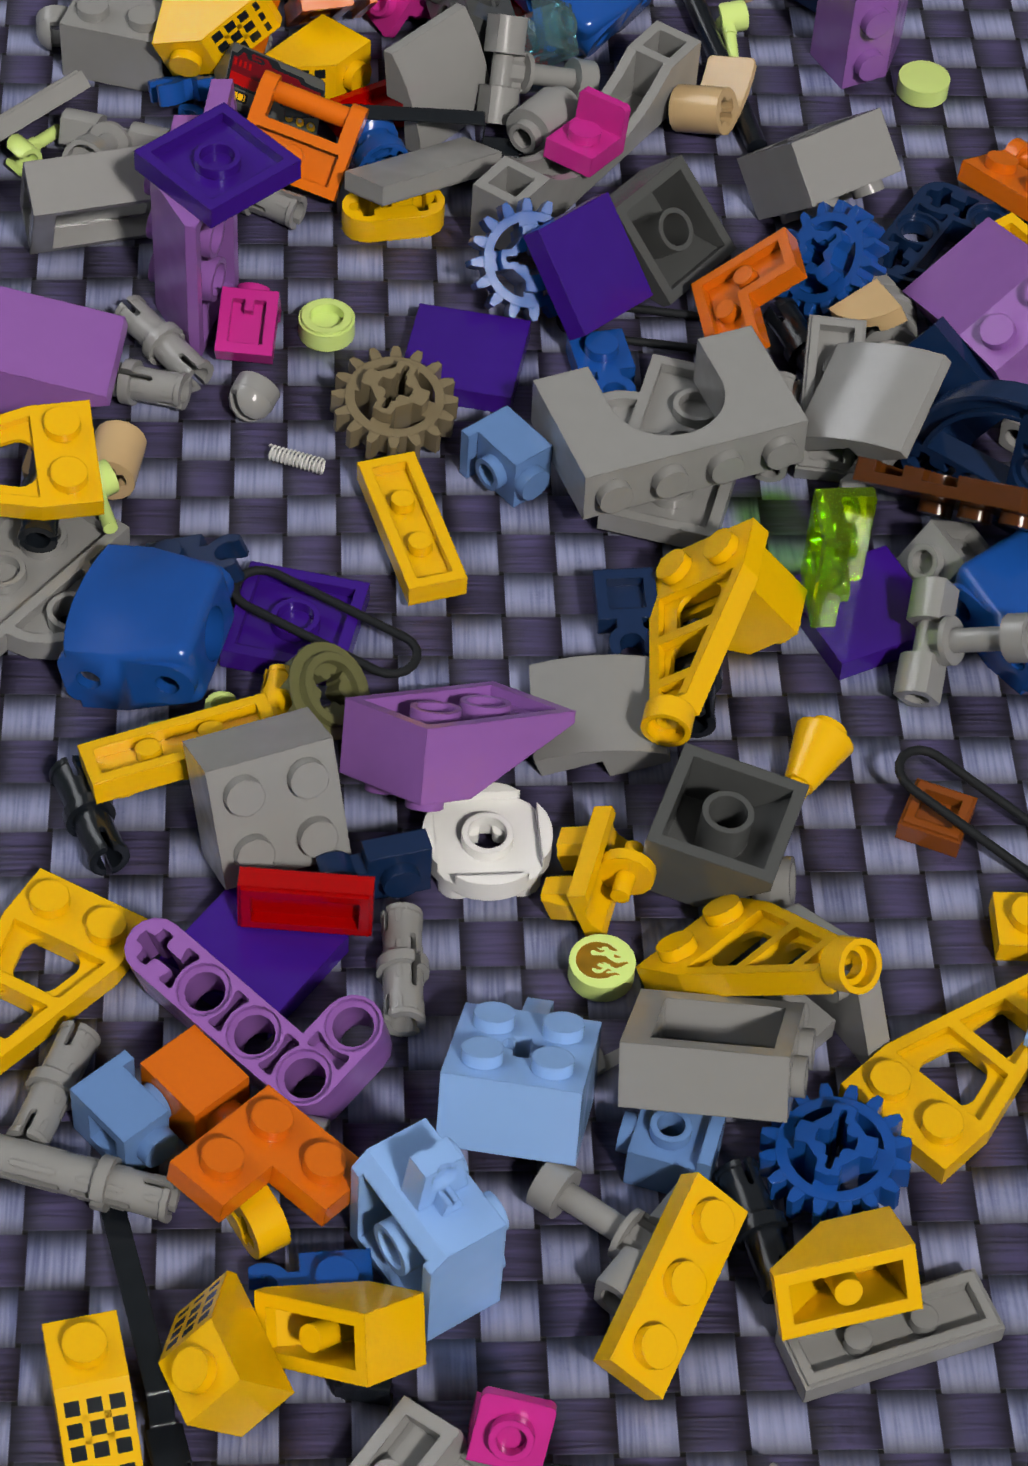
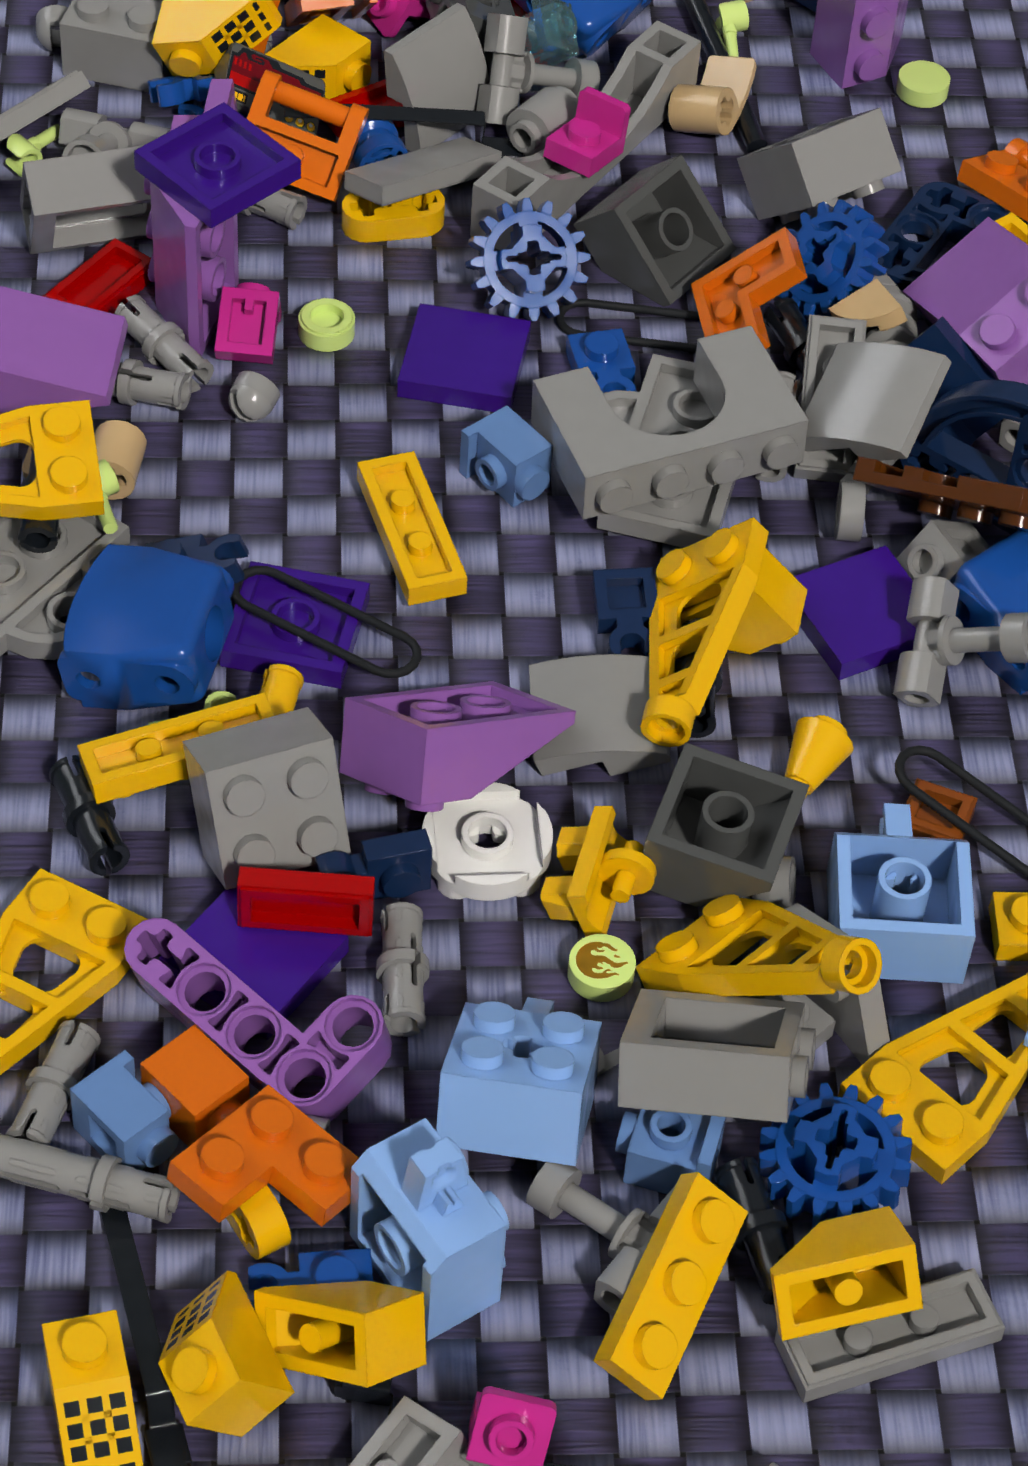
(105, 278): none -> red tile
(295, 460): white leg -> none
(317, 664): olive gear -> none
(393, 404): dark tan gear -> none
(588, 266): dark purple tile -> none
(835, 549): clear neon green bracket -> none
(905, 898): none -> light blue hinge

